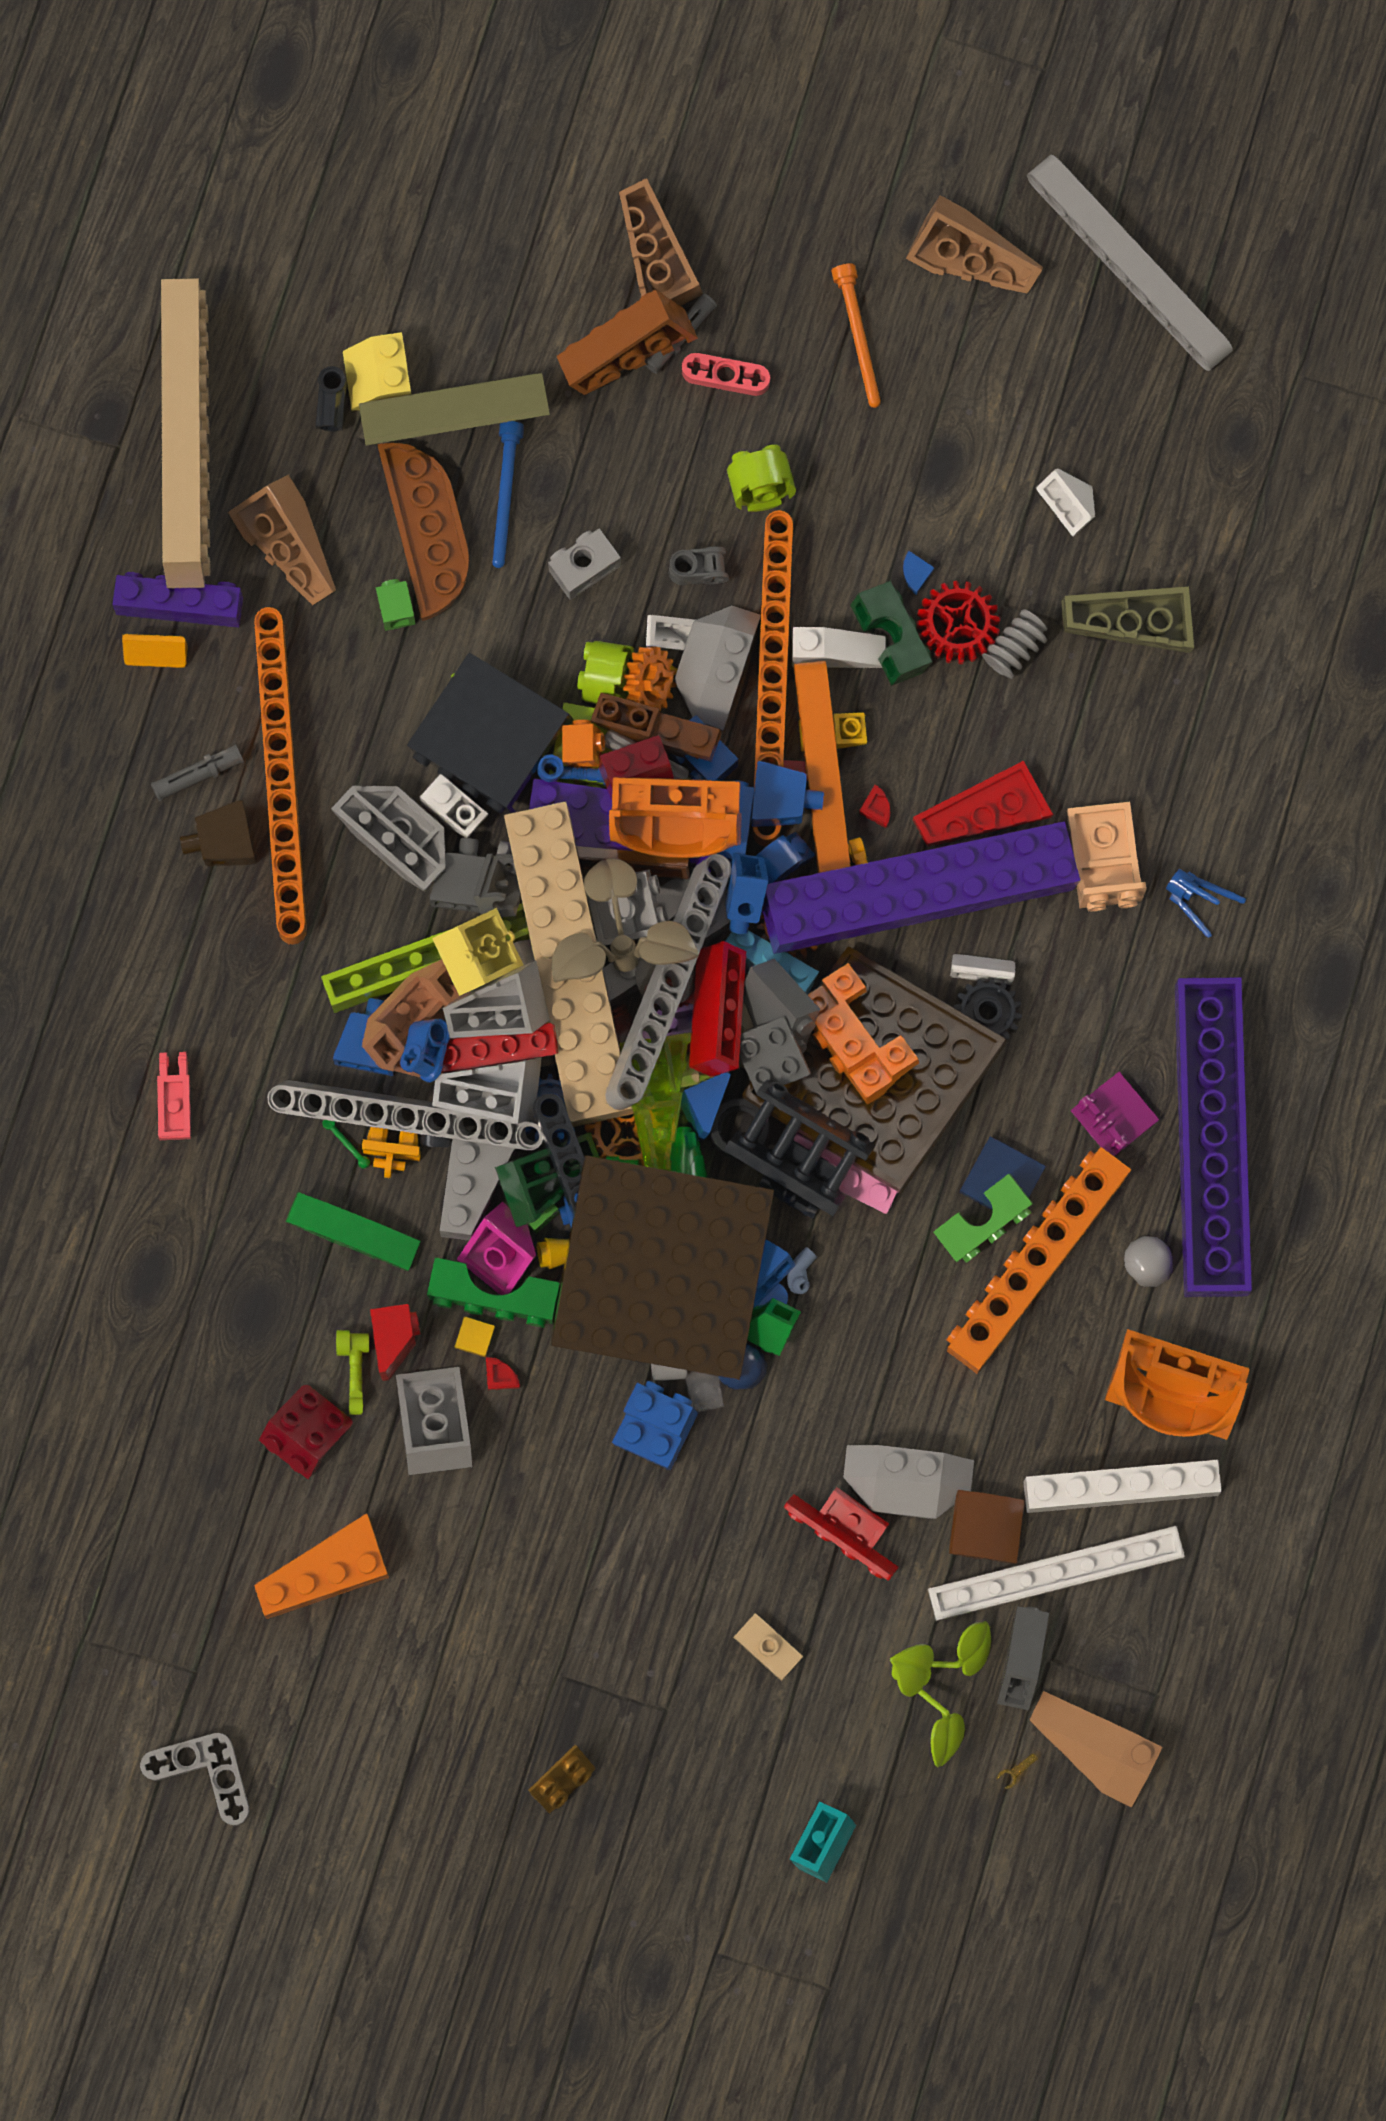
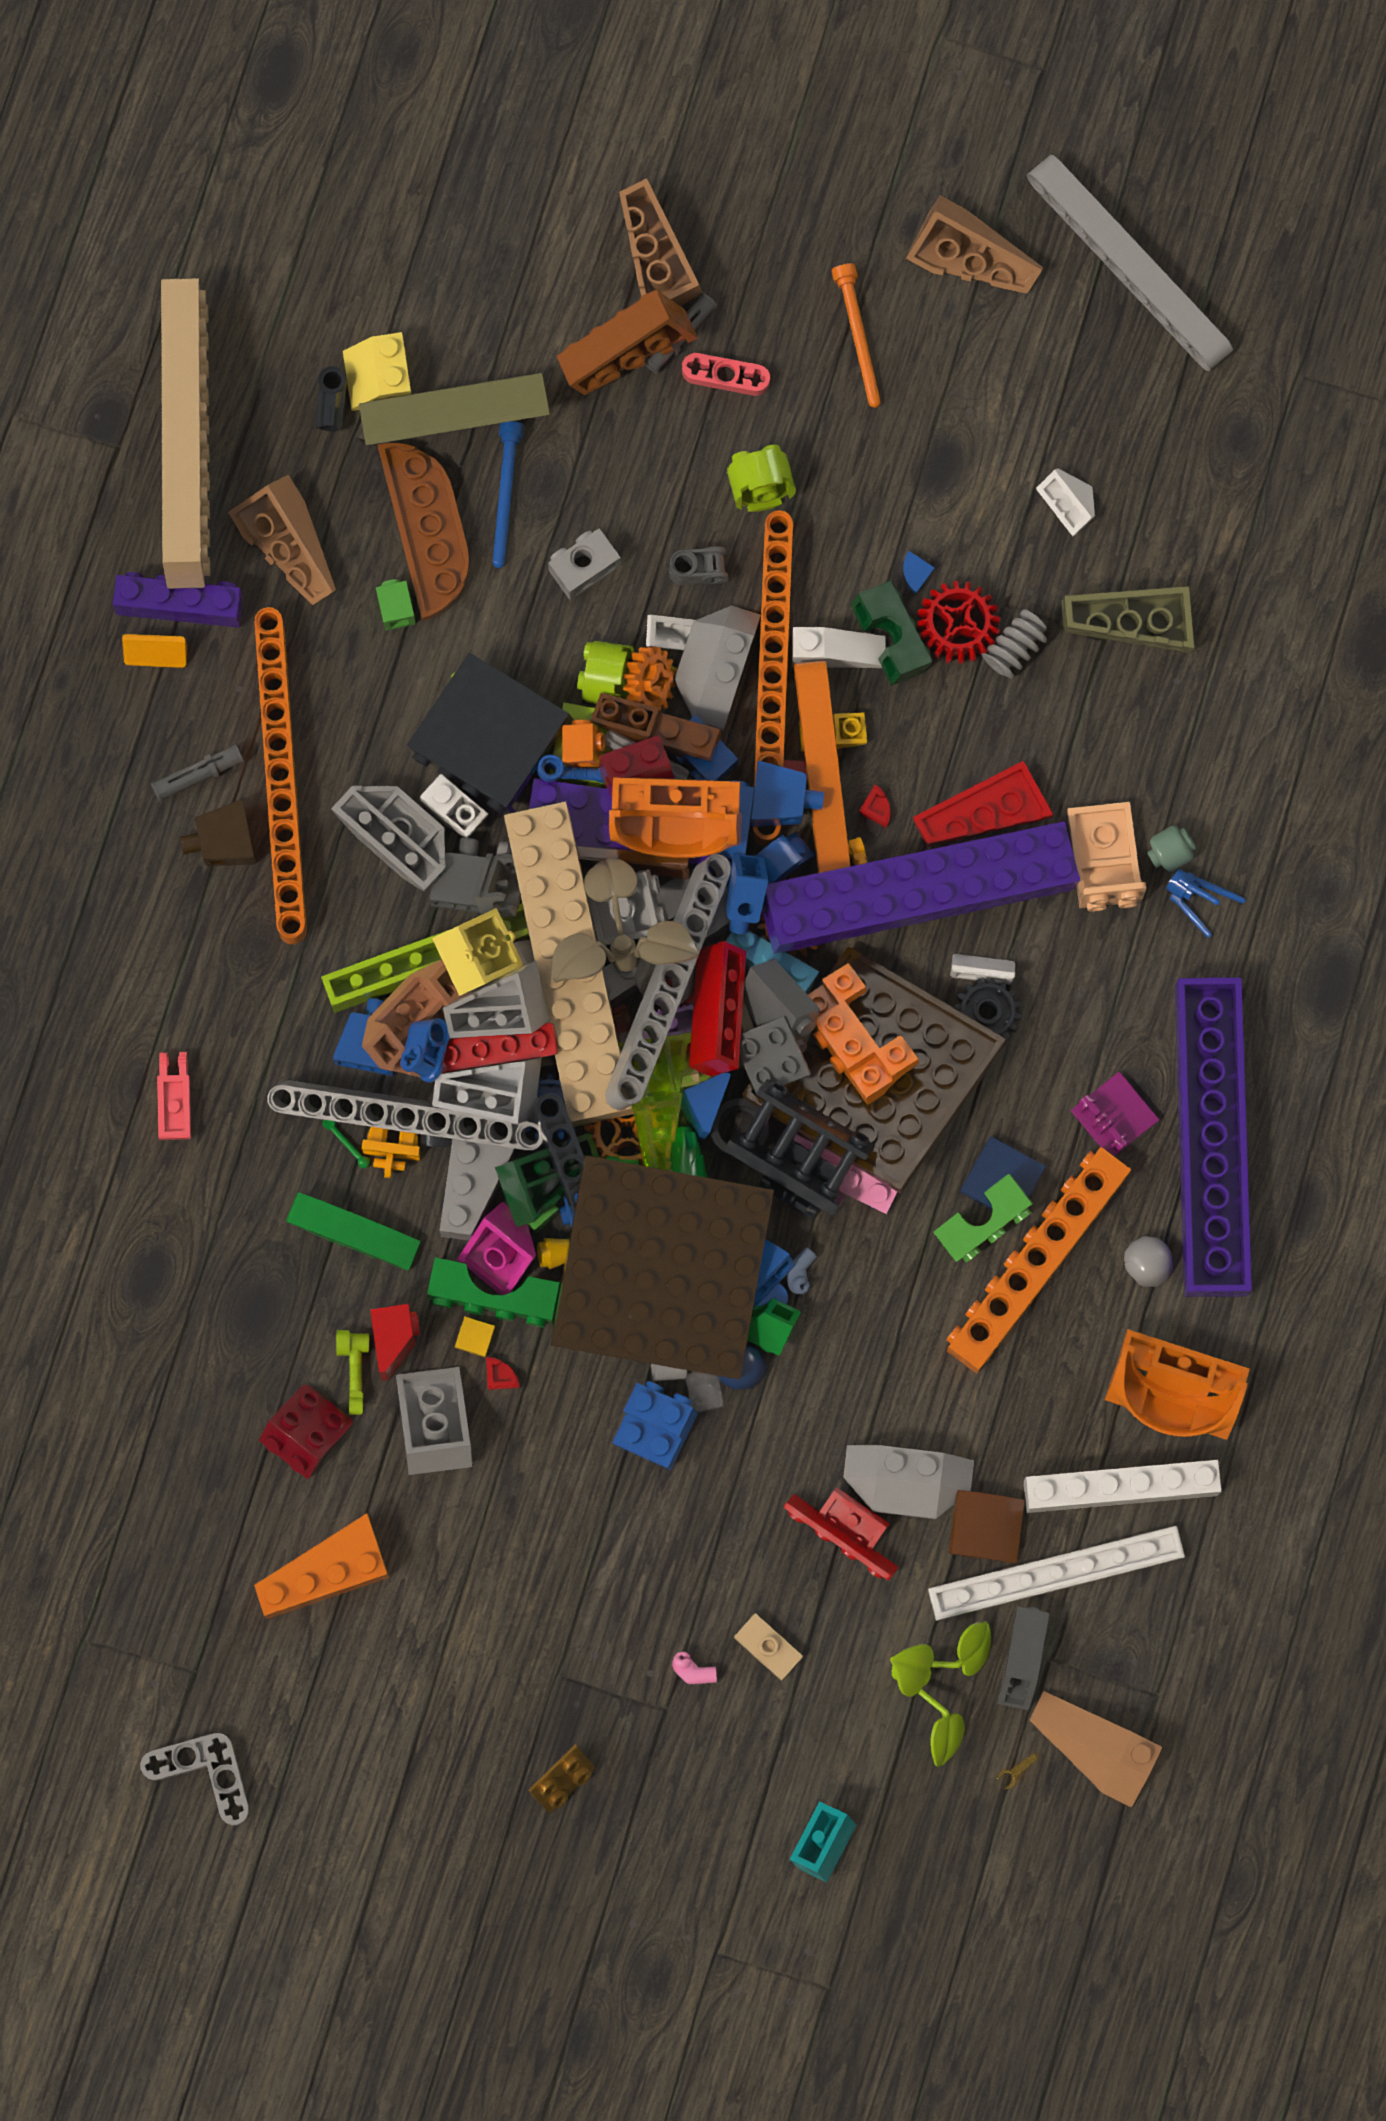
(691, 1672): none -> bright pink arm
(1171, 848): none -> sand green head

